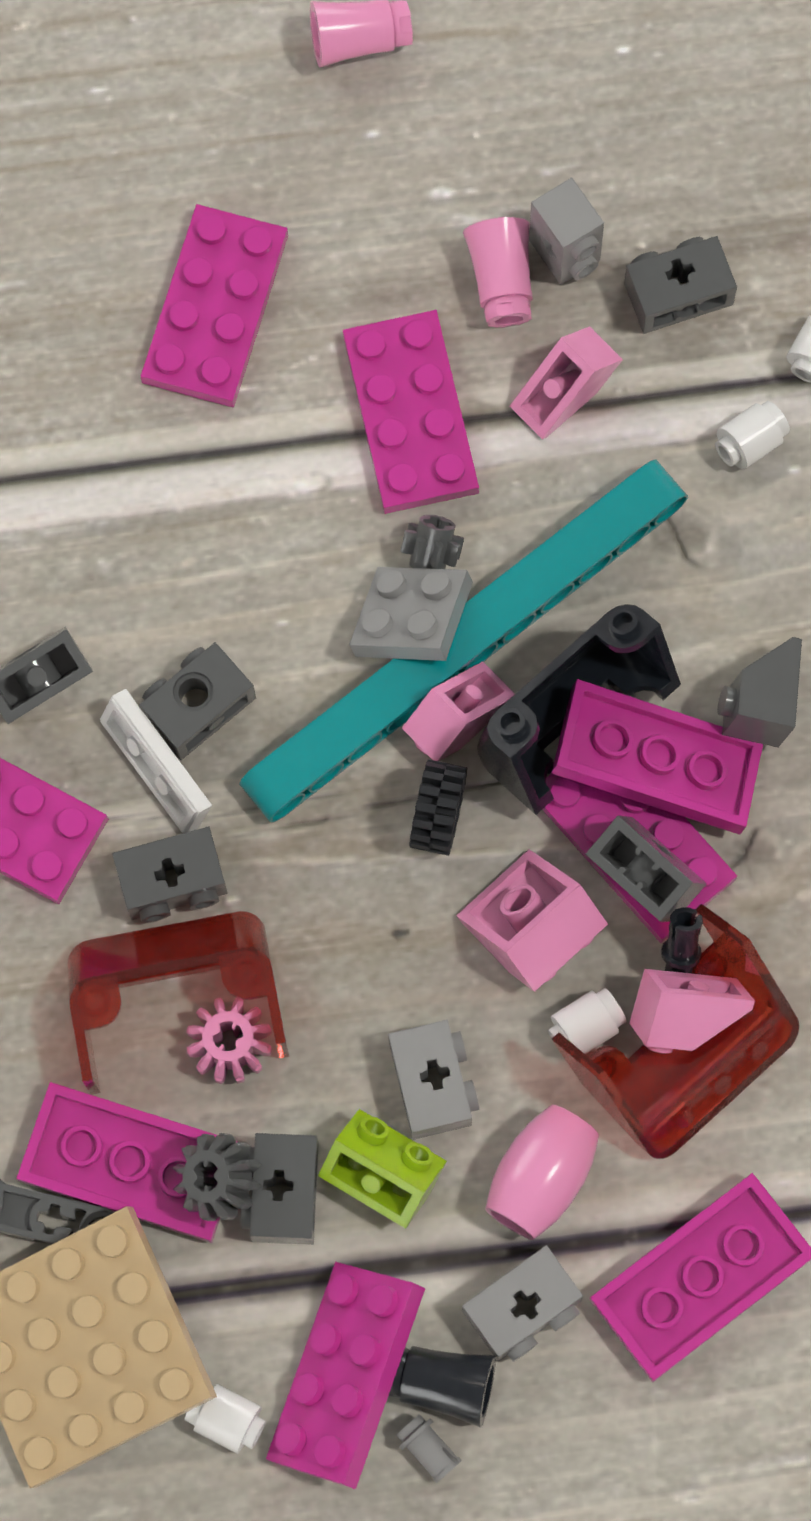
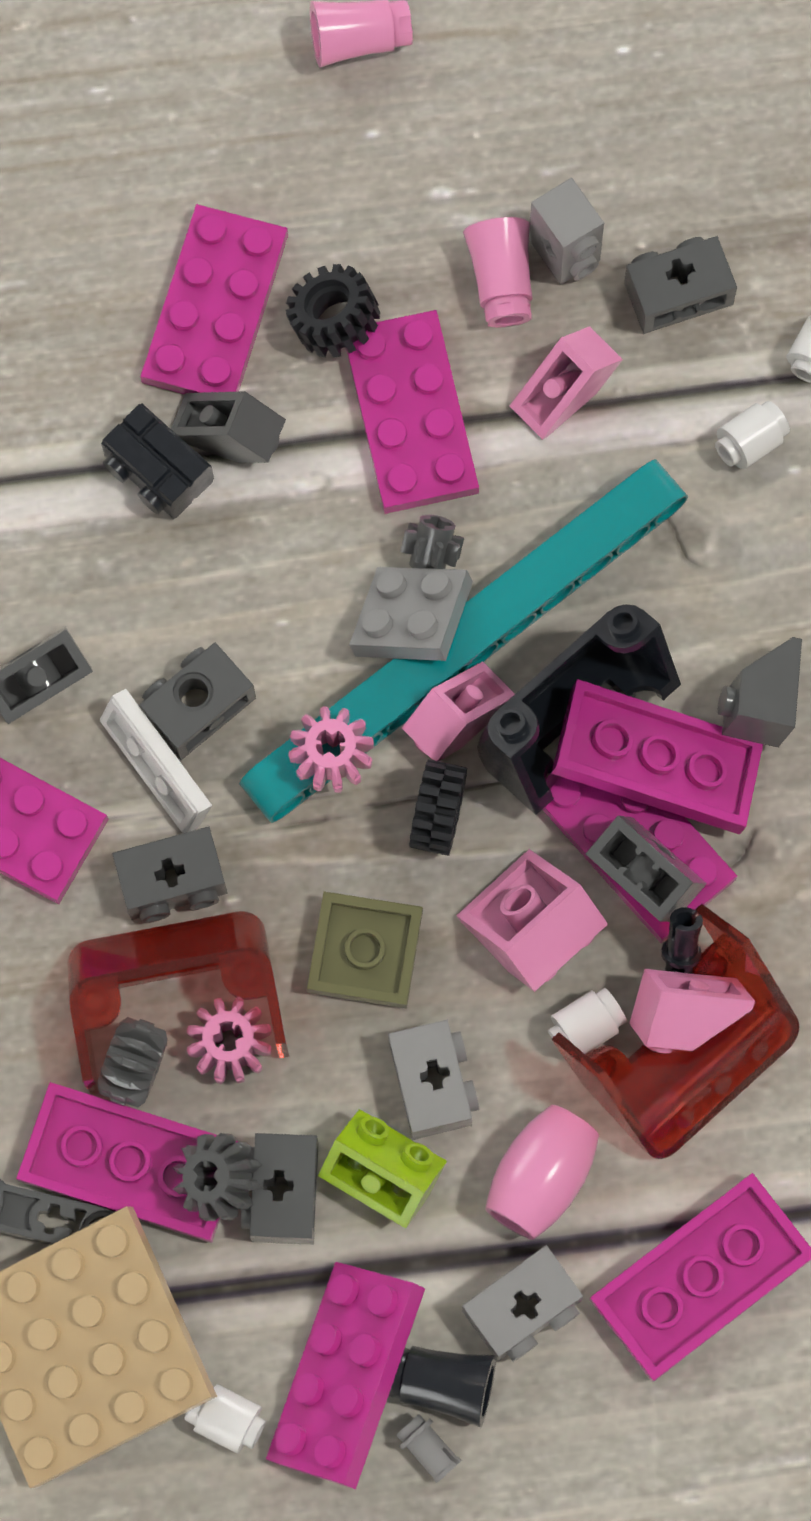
(132, 1062): none -> dark grey gear
(156, 462): none -> black brick
(229, 425): none -> dark grey slope
(320, 294): none -> black tyre
(334, 733): none -> bright pink gear
(365, 949): none -> olive plate

